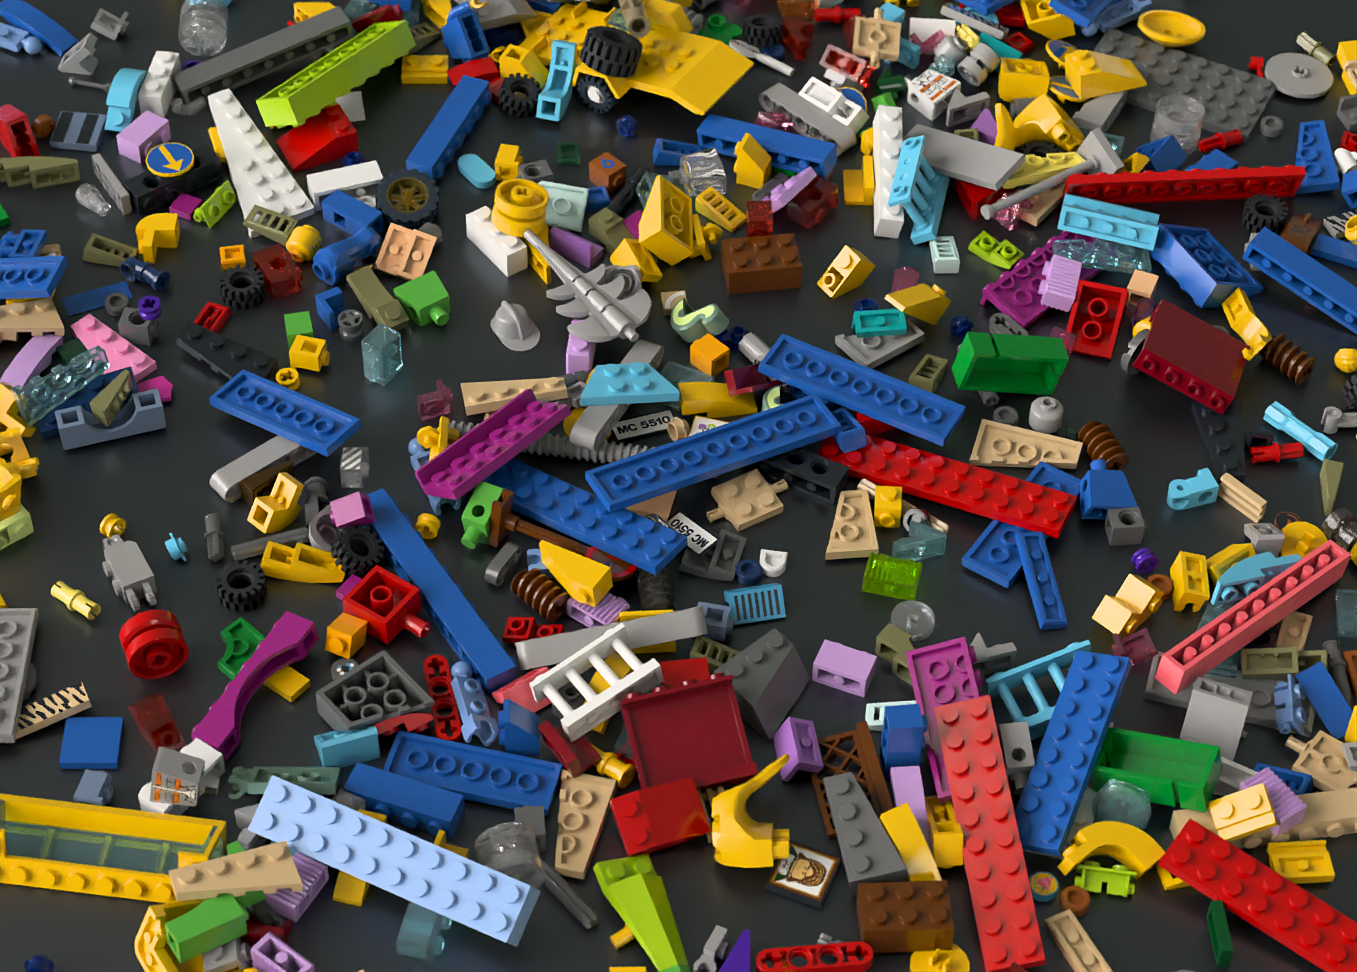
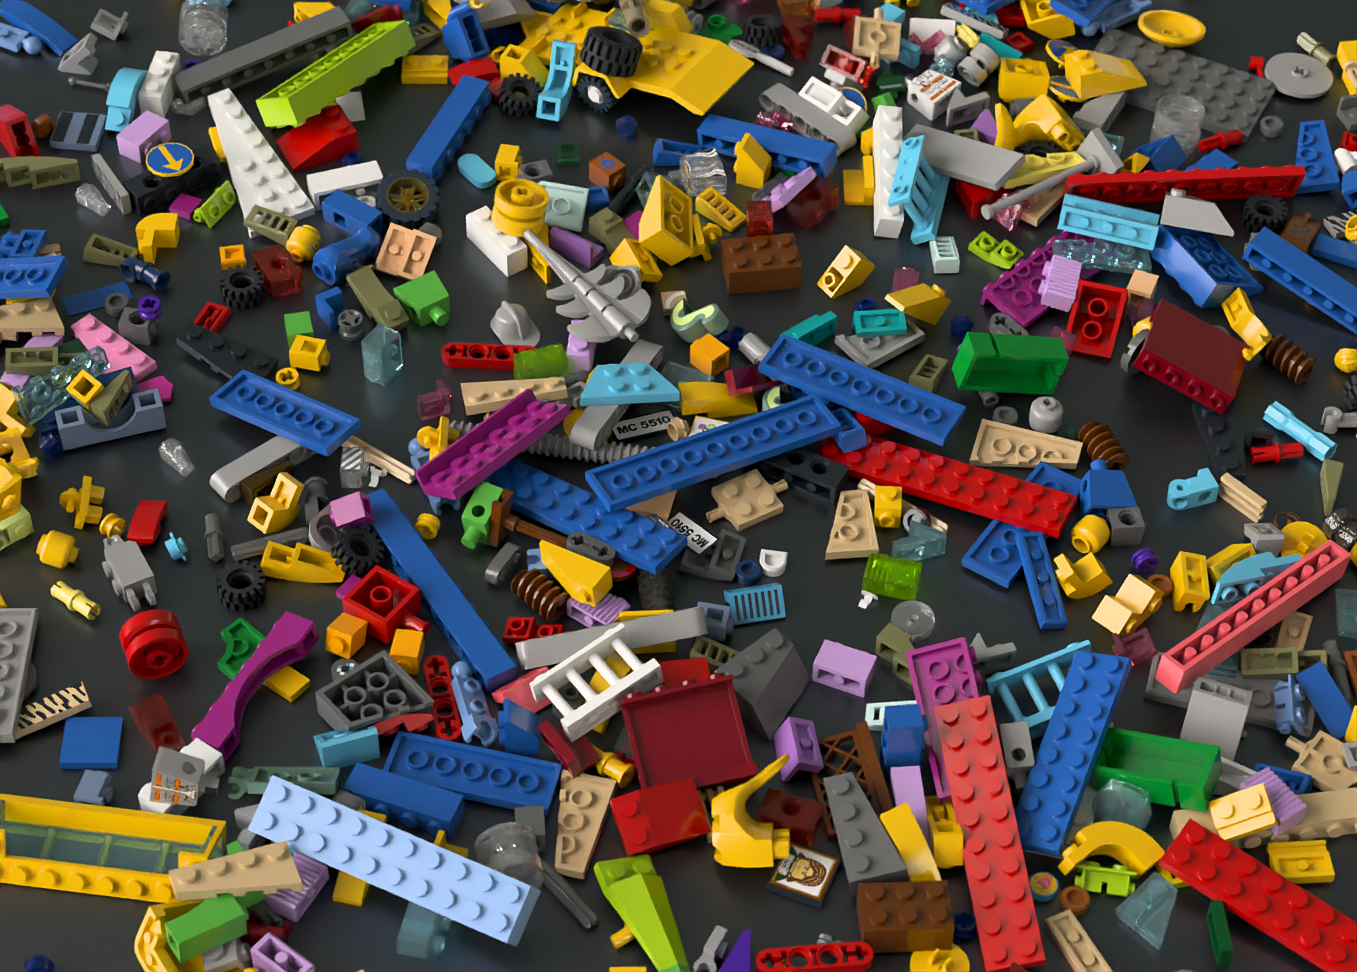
(35, 360): none -> olive slope
(49, 443): none -> clear blue plate
(57, 549): none -> yellow head
(80, 501): none -> yellow hips
(84, 389): none -> yellow brick
(146, 522): none -> red slope
(175, 455): none -> clear cone
(375, 476): none -> white piece
(383, 460): none -> tan axle
(408, 650): none -> light orange brick
(489, 351): none -> red beam
(541, 363): none -> clear neon green brick
(591, 548): none -> dark grey beam
(805, 819): none -> clear red brick
(814, 329): none -> teal panel
(867, 599): none -> white piece
(966, 919): none -> clear blue plate
(1083, 577): none -> yellow brick
(1090, 534): none -> yellow head
(1149, 908): none -> clear light blue wing
(1193, 213): none -> light grey wedge

